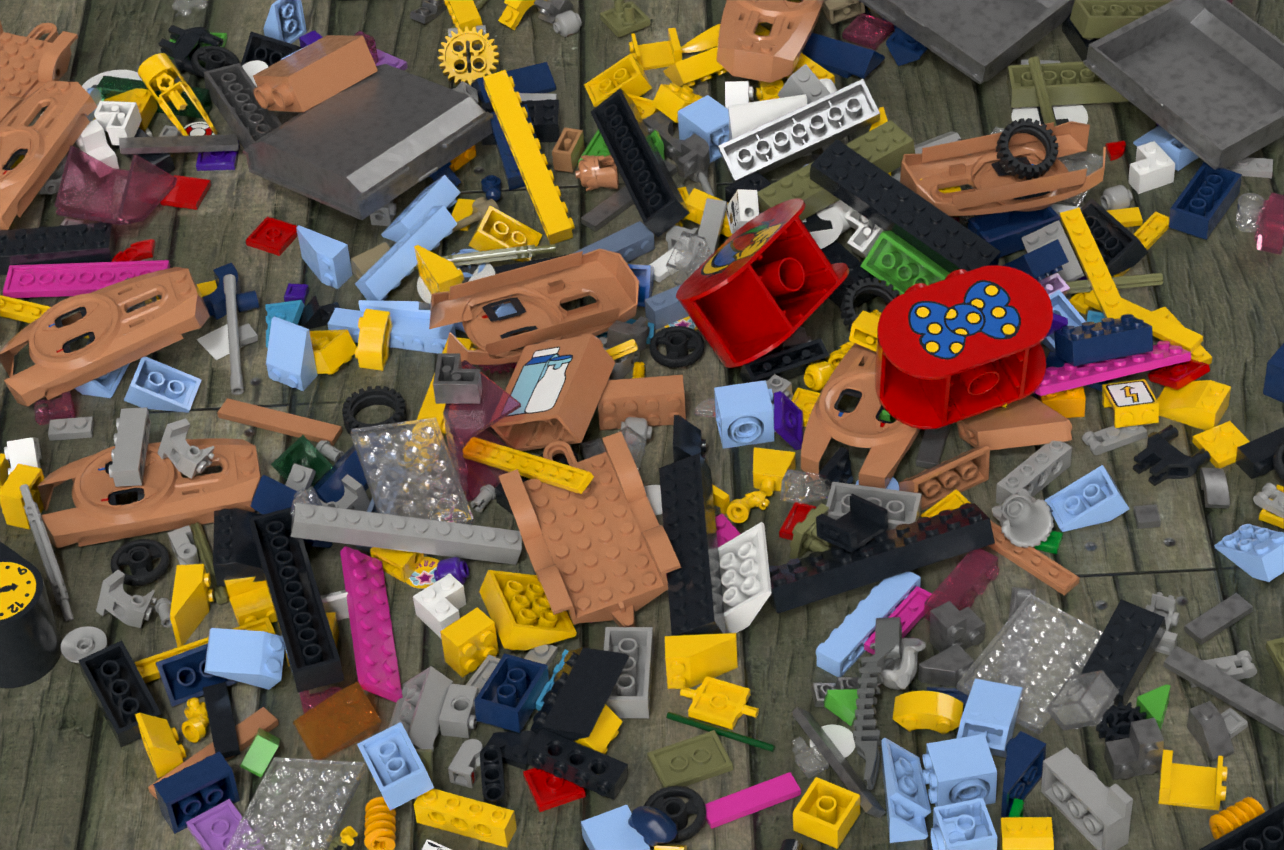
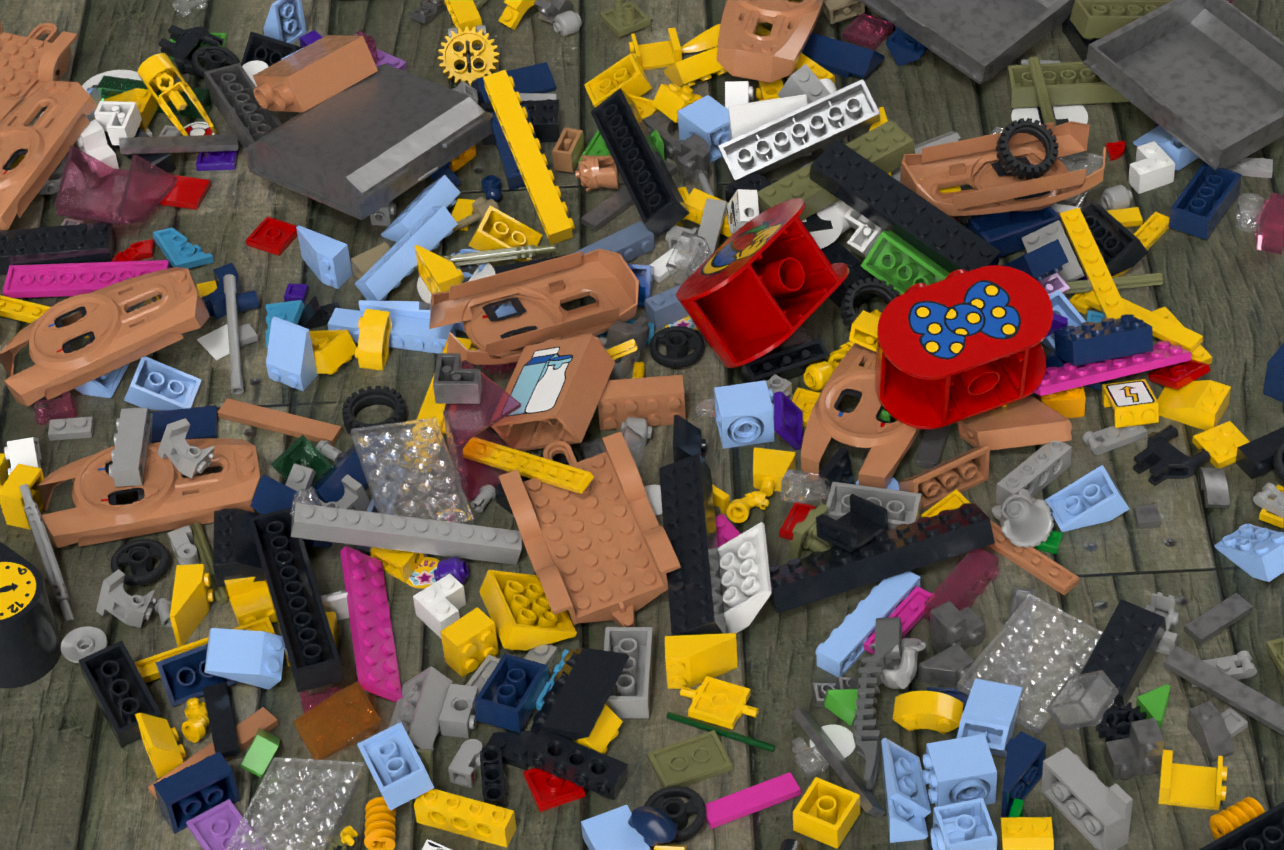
(179, 250): none -> dark azure wing
(201, 419): none -> dark blue tile

